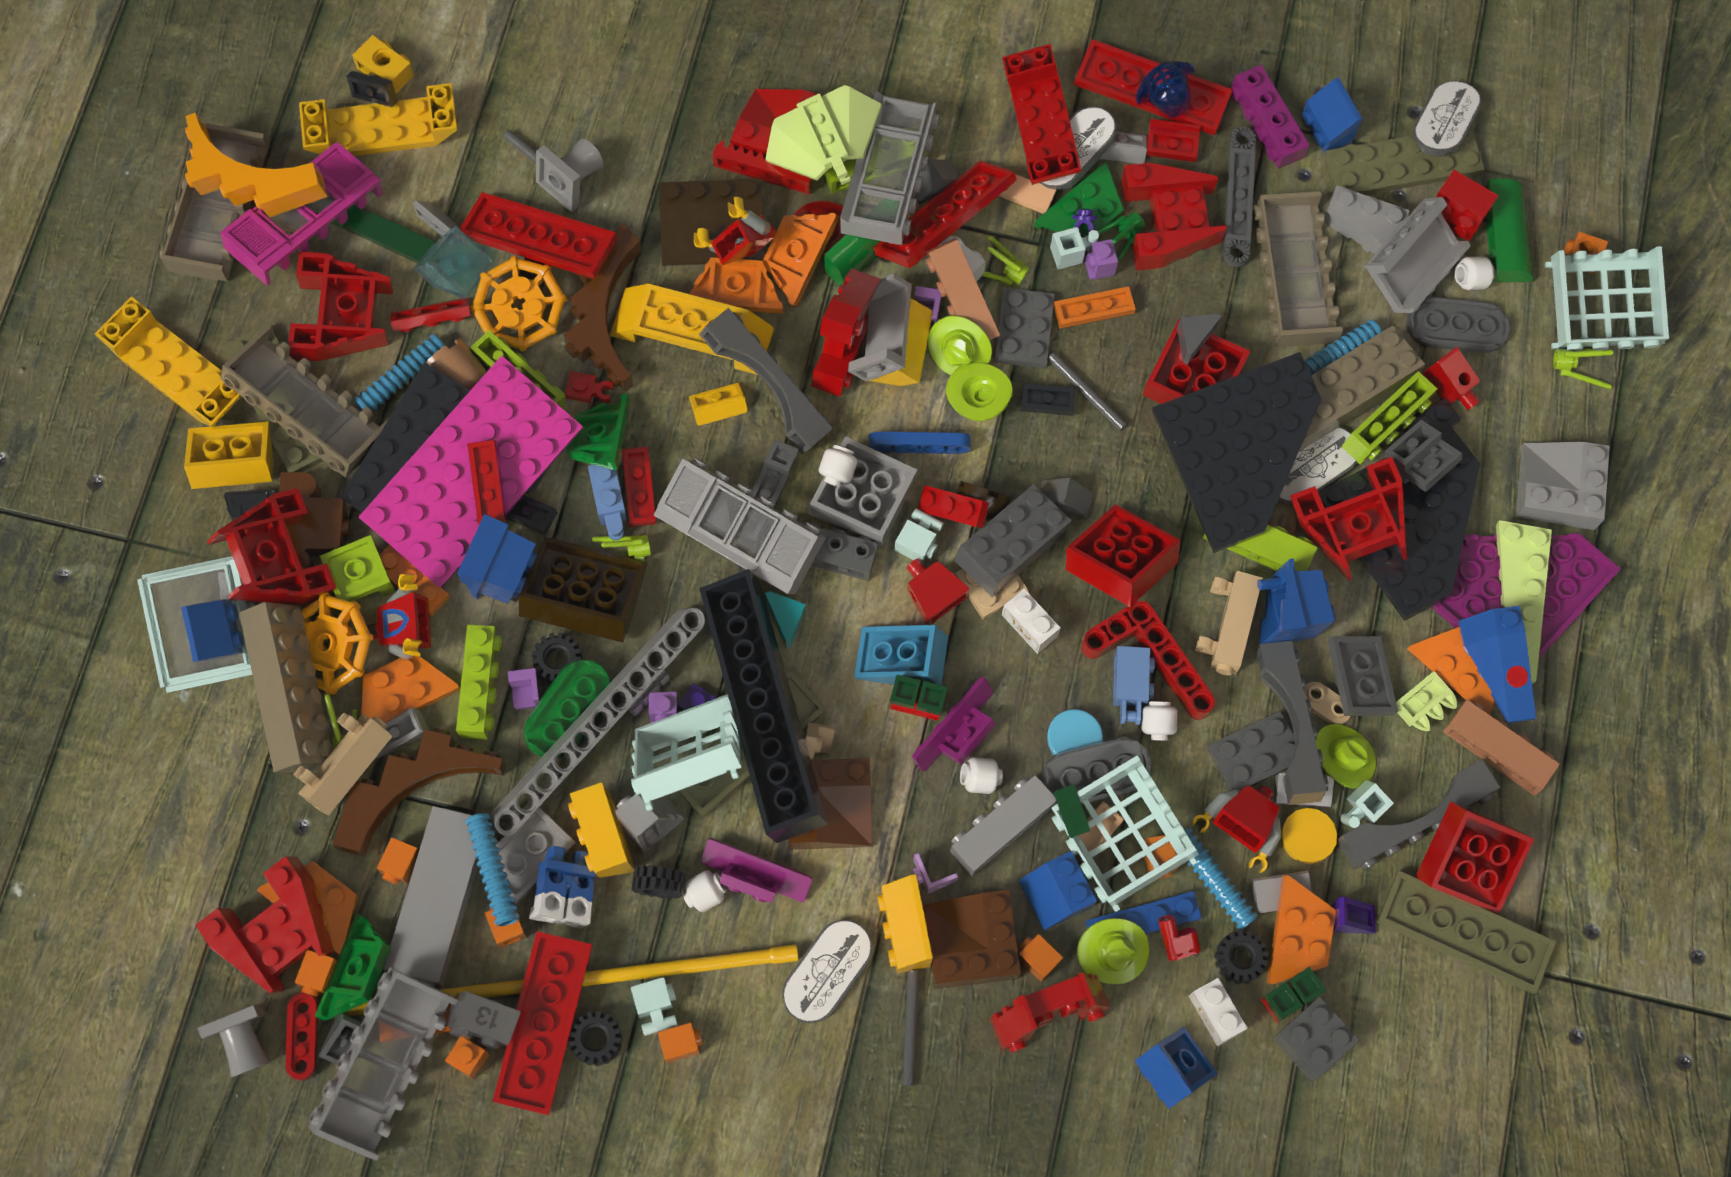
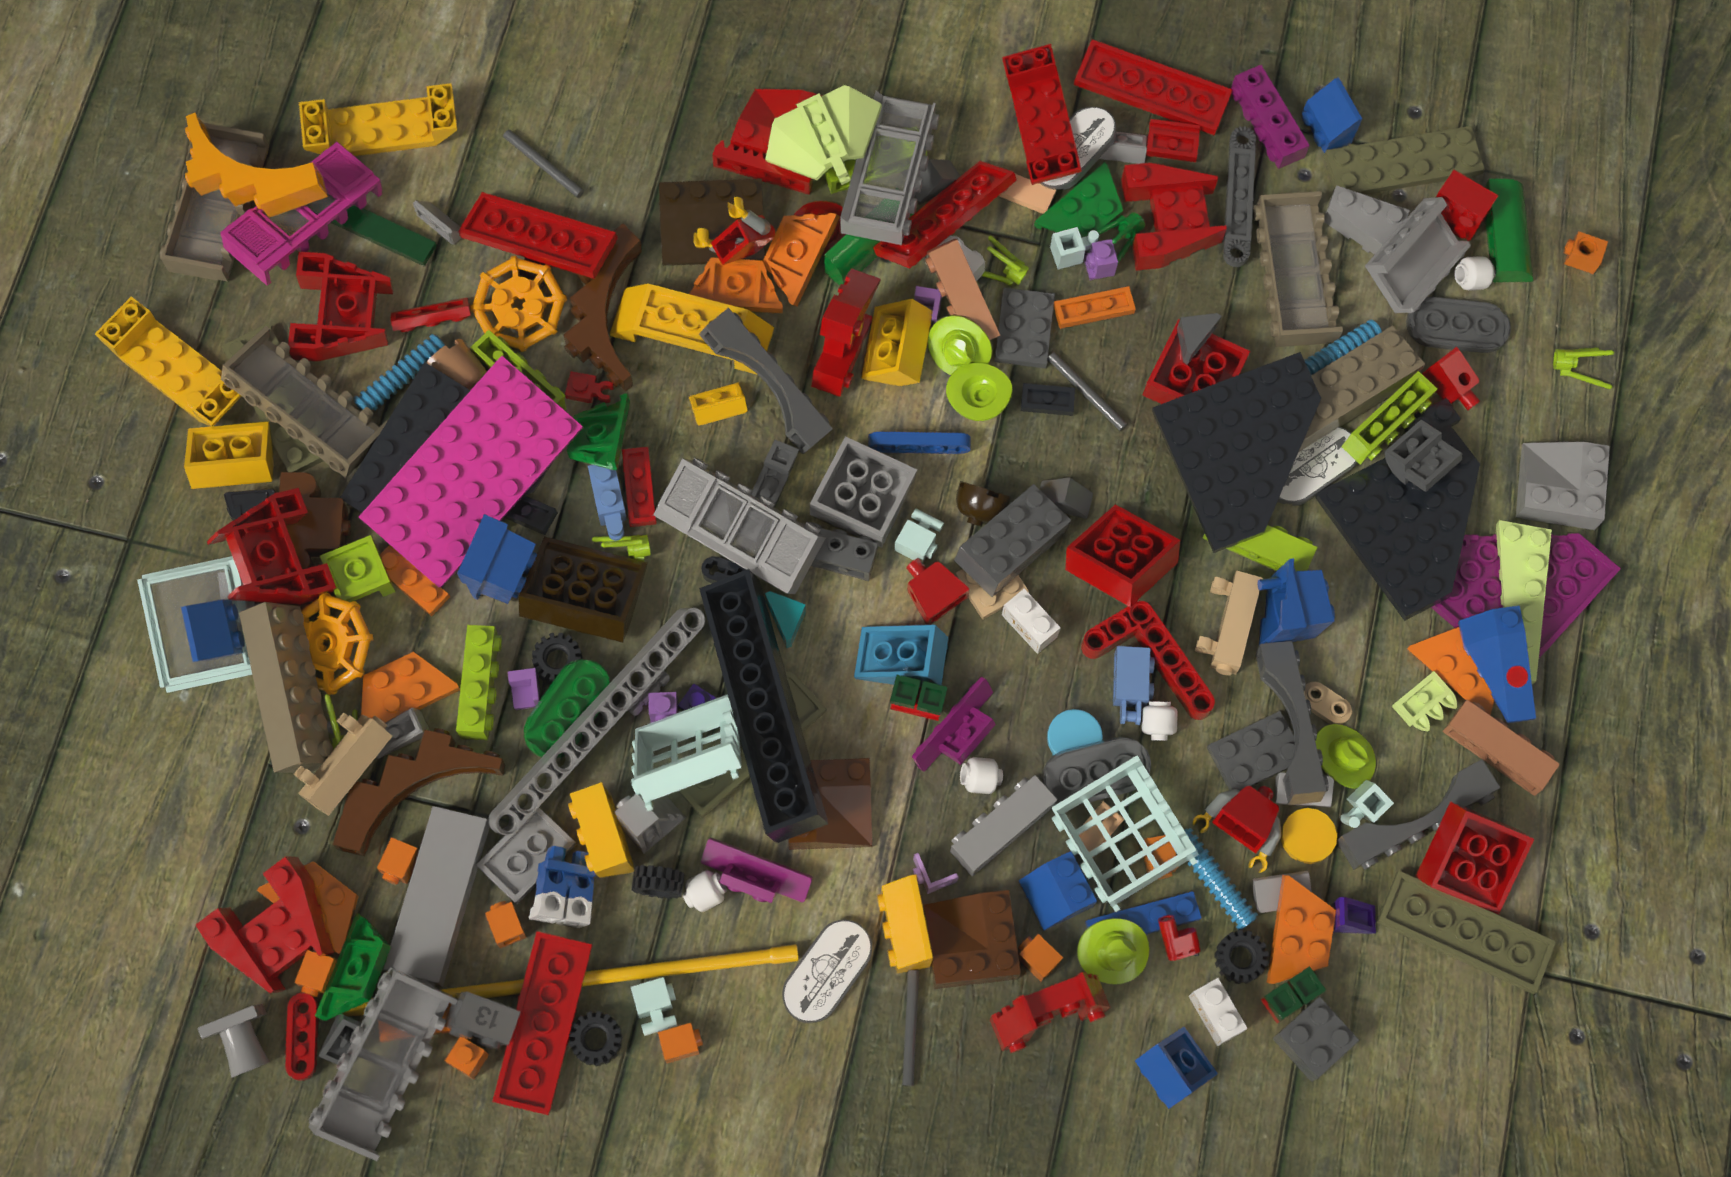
(372, 88): black plate -> none
(375, 53): yellow brick -> none
(403, 621): torso -> none
(453, 263): clear light blue slope -> none
(486, 480): red plate -> none
(492, 869): dark azure piece -> none
(563, 175): light grey plant -> none
(724, 565): none -> black beam
(818, 739): tan bracket -> none
(837, 465): white head -> none
(885, 330): light grey panel -> none
(953, 506): red plate -> none
(1071, 811): dark green sticker -> none
(1085, 216): dark purple plate -> none
(1172, 94): clear blue piece -> none
(1357, 524): red wedge -> none
(1362, 676): dark grey plate -> none
(1447, 118): white tile -> none
(1604, 262): light aqua window -> none

